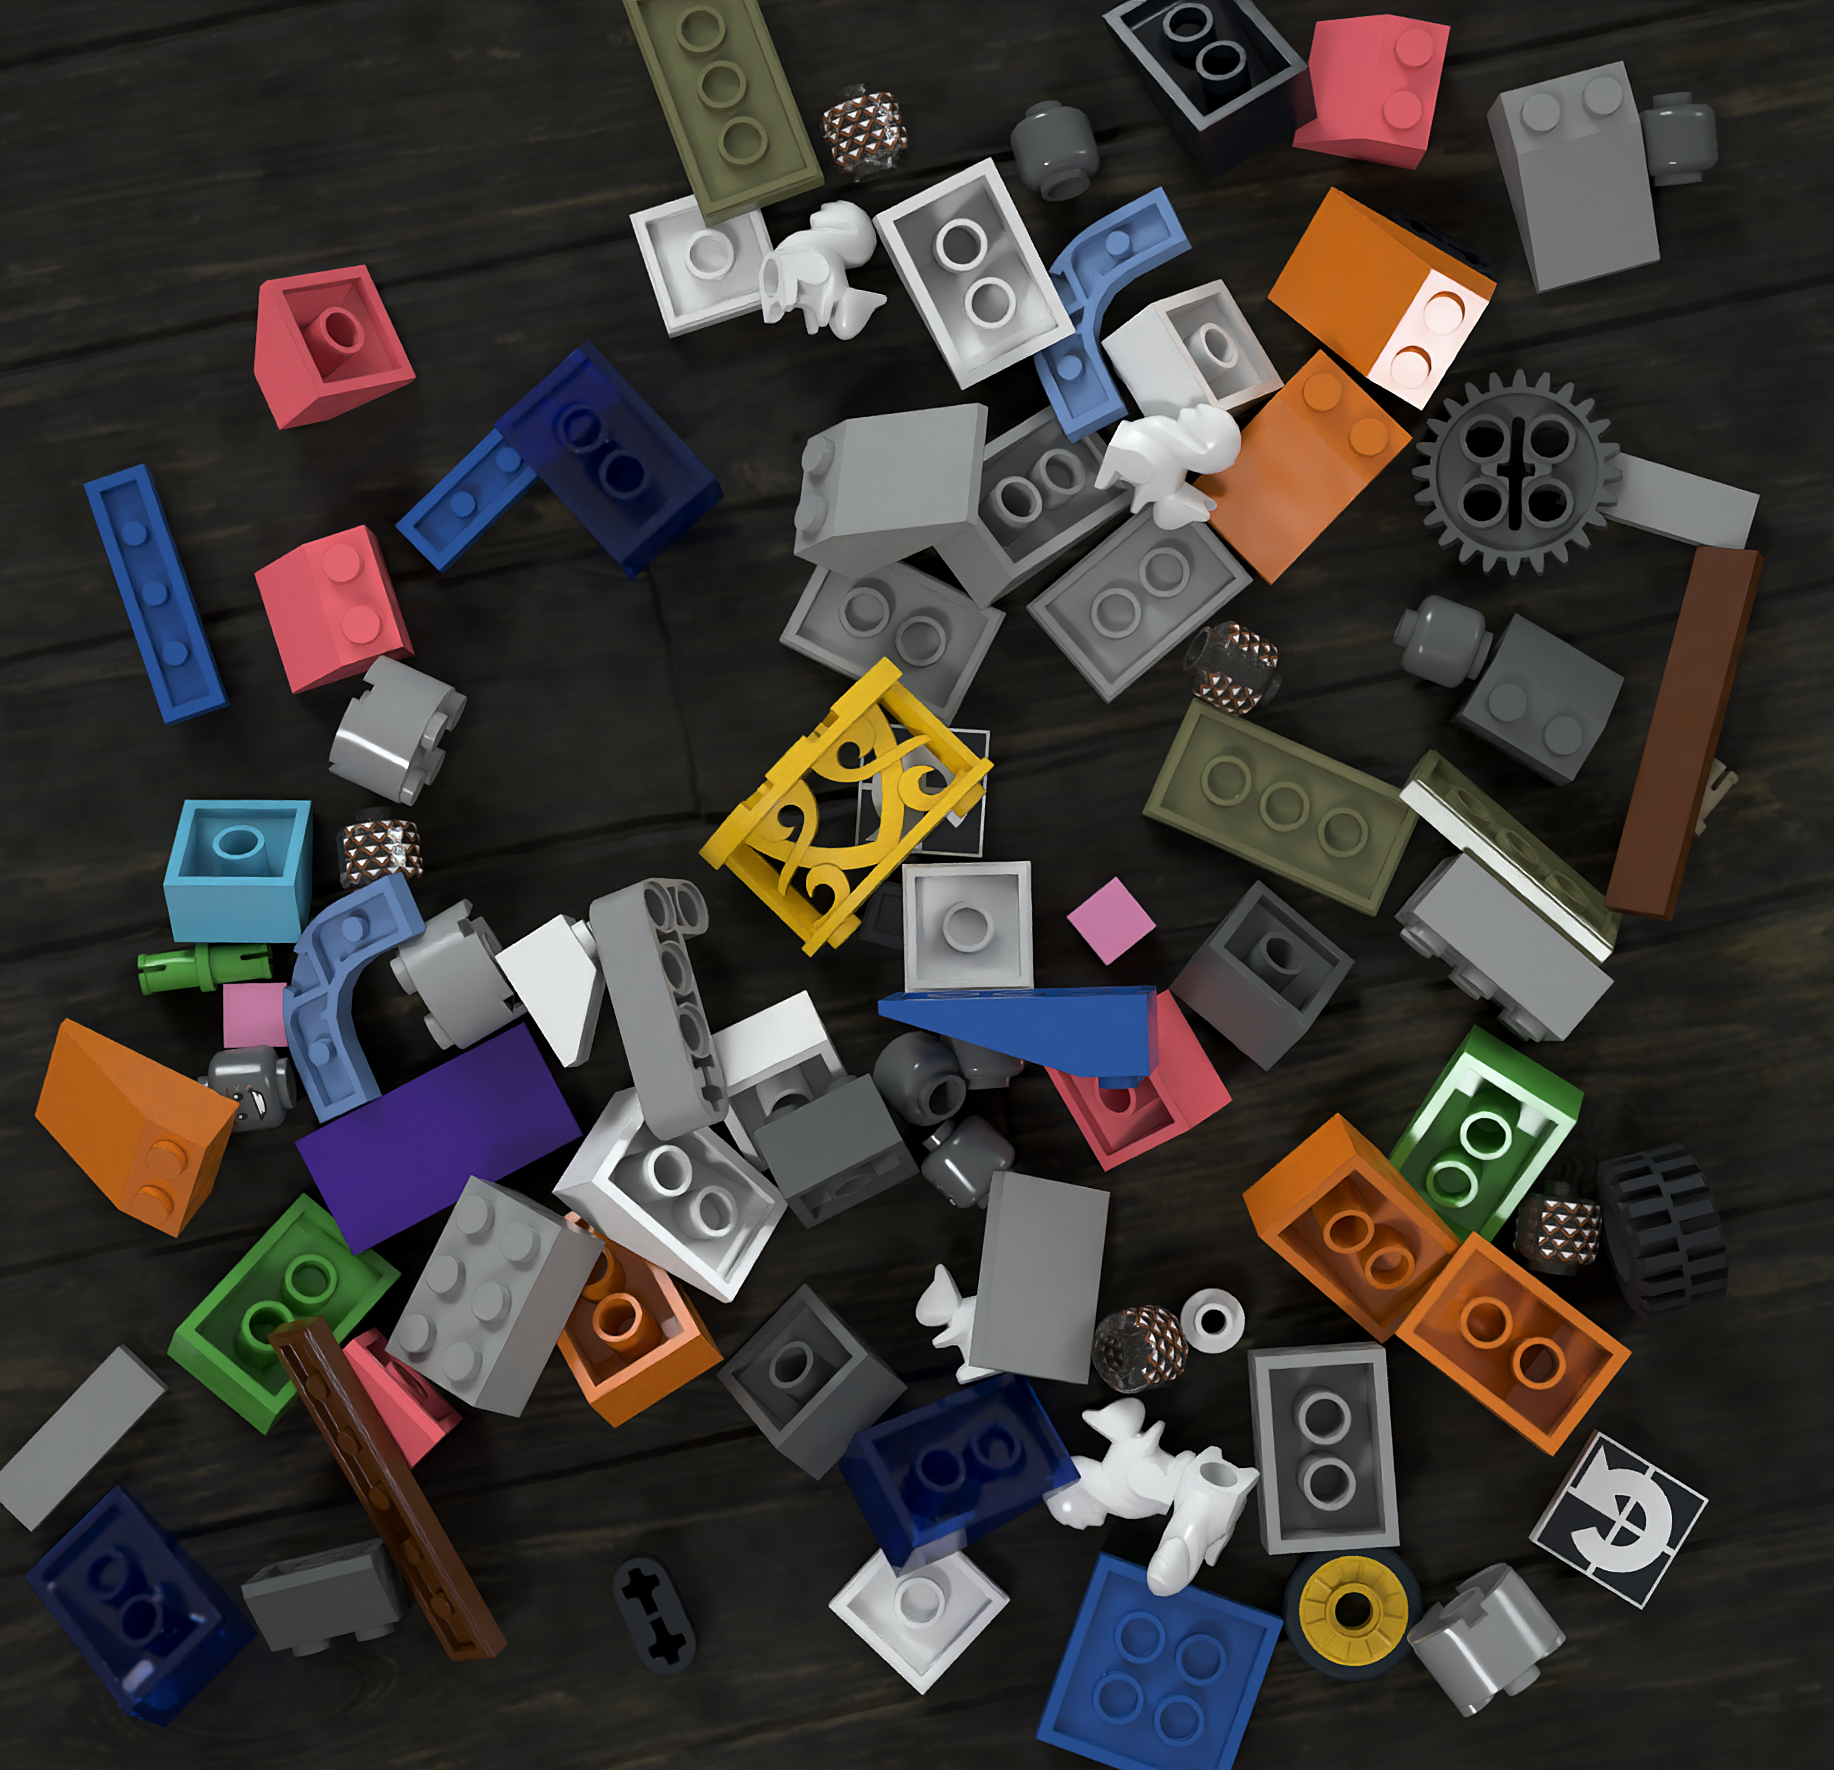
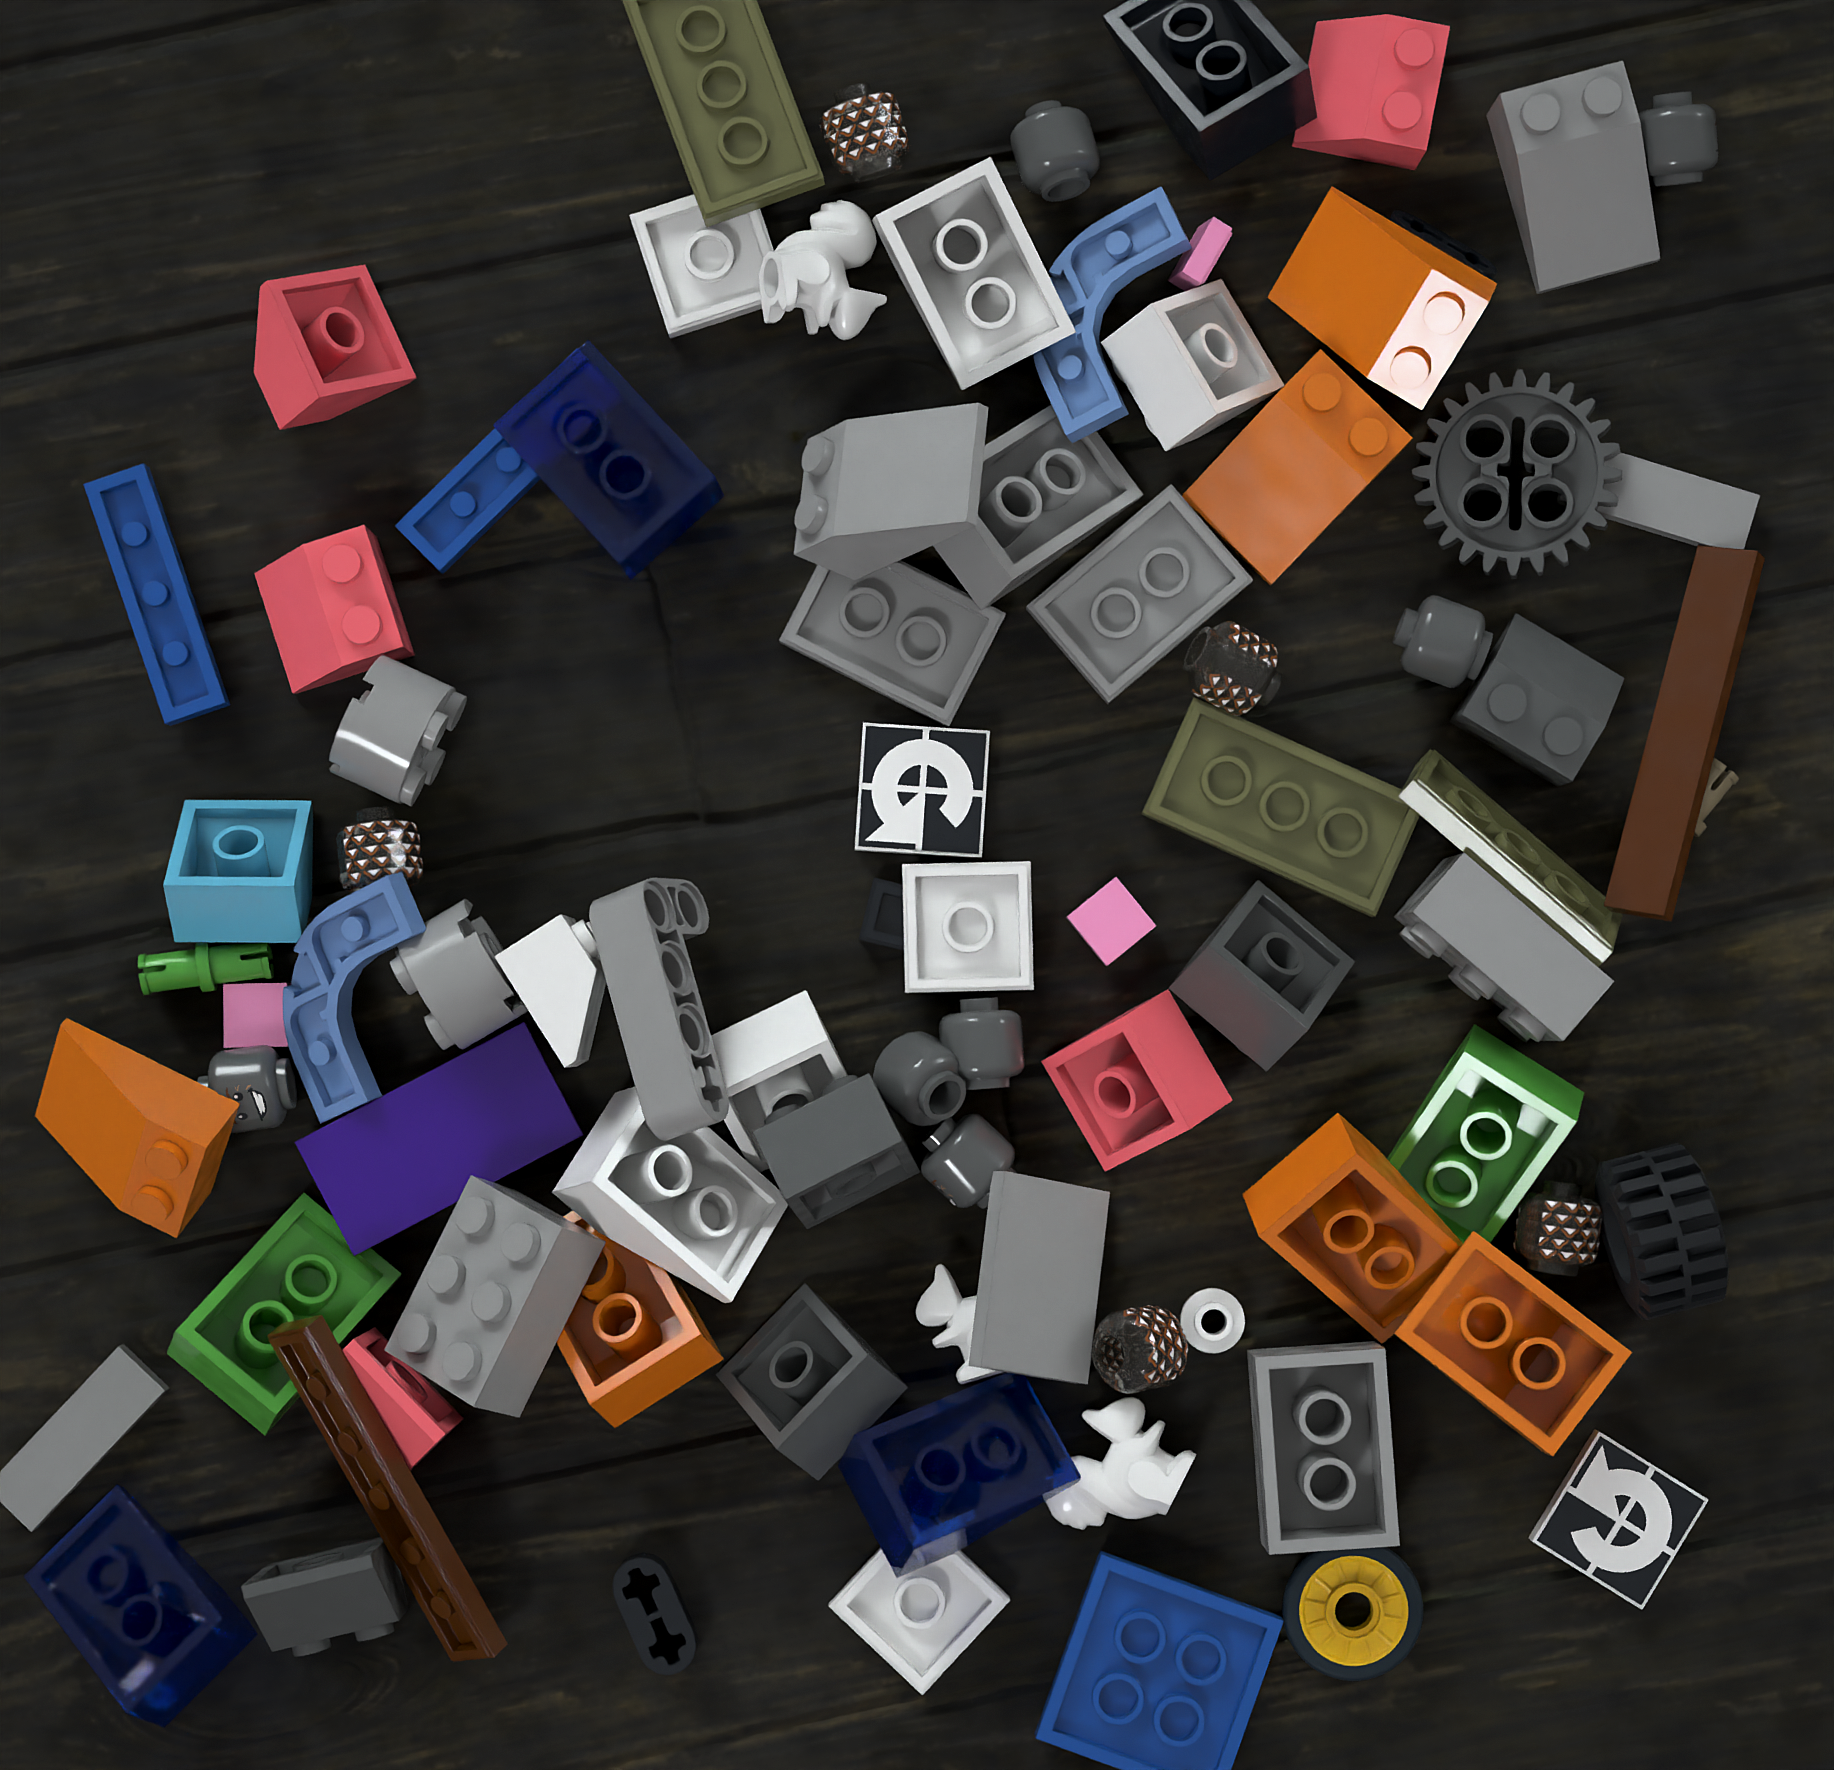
(860, 720): yellow fence -> none
(1072, 1030): blue slope -> none
(1158, 454): white animal -> none
(1199, 260): none -> bright pink tile
(1202, 1522): white animal -> none
(1486, 1638): light grey brick -> none

